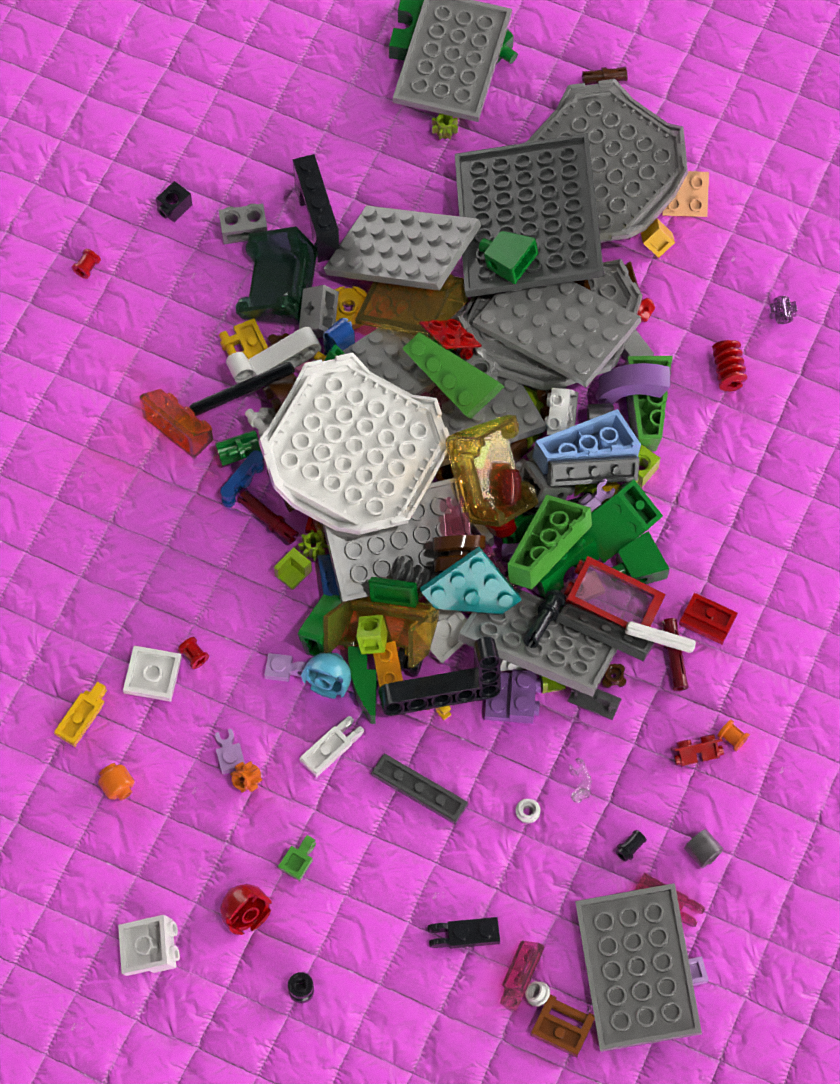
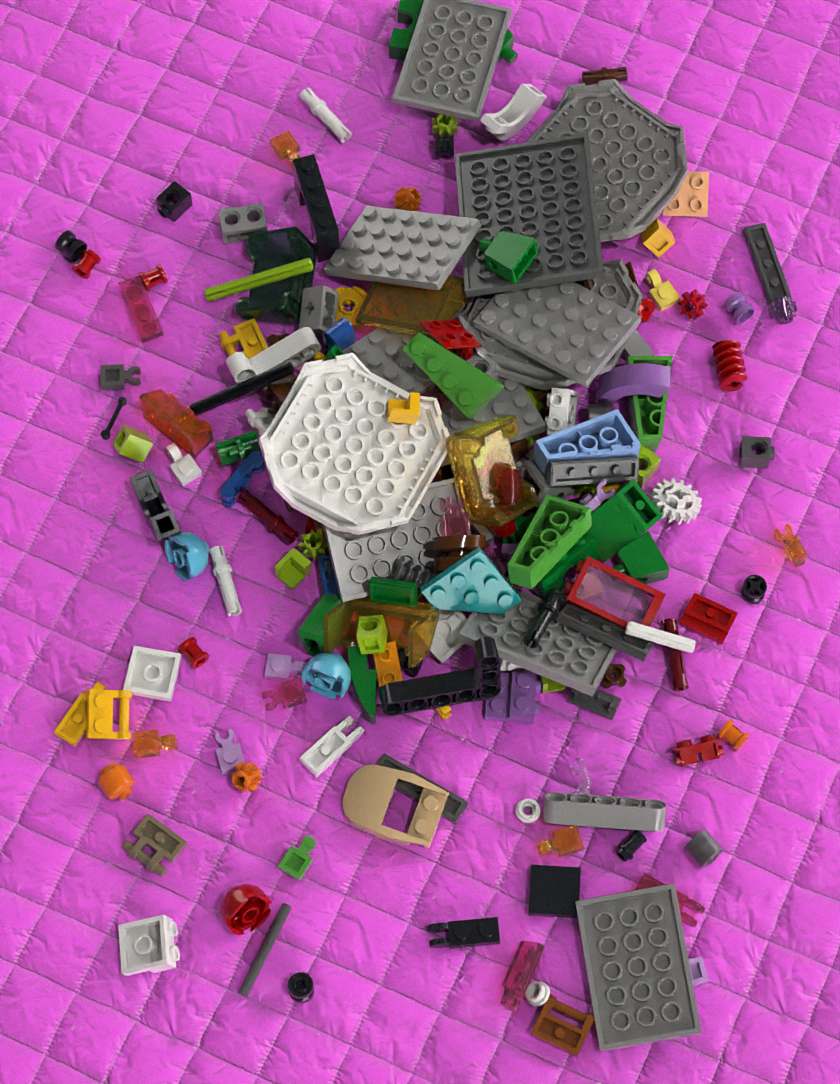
(70, 245): none -> black wheel
(100, 714): none -> yellow plate
(105, 434): none -> black hinge
(116, 376): none -> dark grey plate
(133, 443): none -> lime panel
(140, 309): none -> clear pink plate
(149, 743): none -> plate
(153, 277): none -> red bush
(154, 508): none -> black arch
(160, 839): none -> dark tan plate
(184, 467): none -> white plate
(187, 553): none -> medium azure cylinder
(222, 571): none -> white pin
(258, 279): none -> lime axle
(265, 950): none -> dark grey bar
(285, 147): none -> plate
(289, 694): none -> clear pink plate
(319, 108): none -> white pin
(369, 797): none -> tan slope
(404, 410): none -> yellow panel
(407, 199): none -> orange gear
(444, 146): none -> black wheel
(515, 114): none -> white arch
(554, 891): none -> black tile
(564, 840): none -> plate
(604, 811): none -> light grey beam
(661, 293): none -> light yellow plate
(676, 501): none -> white gear
(691, 300): none -> red gear
(739, 308): none -> medium lavender wheel
(751, 460): none -> dark grey brick
(754, 583): none -> black wheel
(766, 262): none -> dark grey tile
(793, 548): none -> plate

